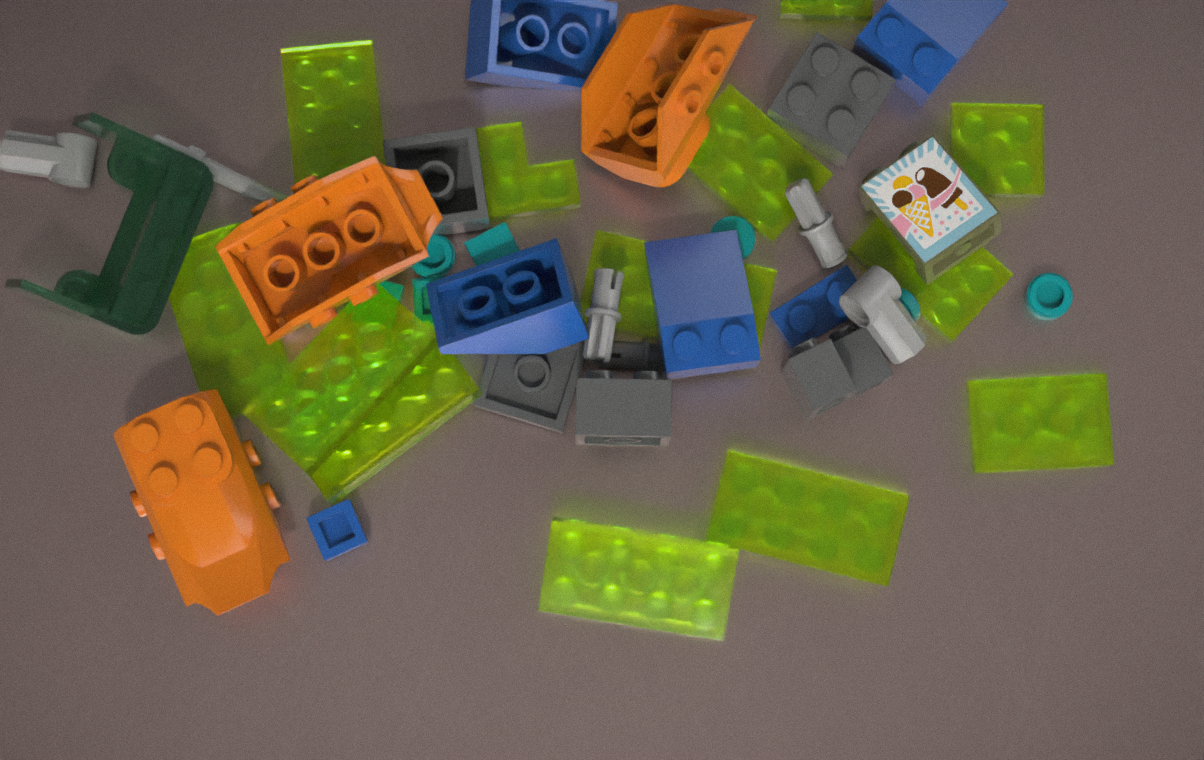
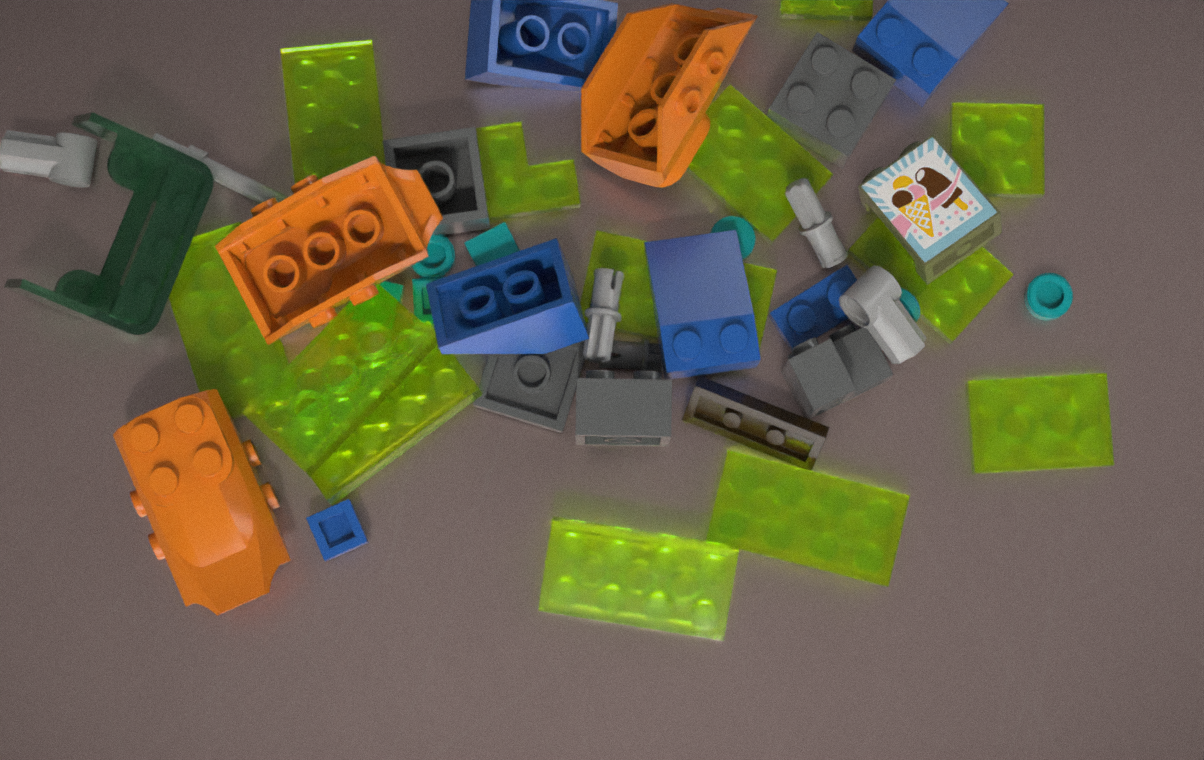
(755, 423): none -> dark brown plate

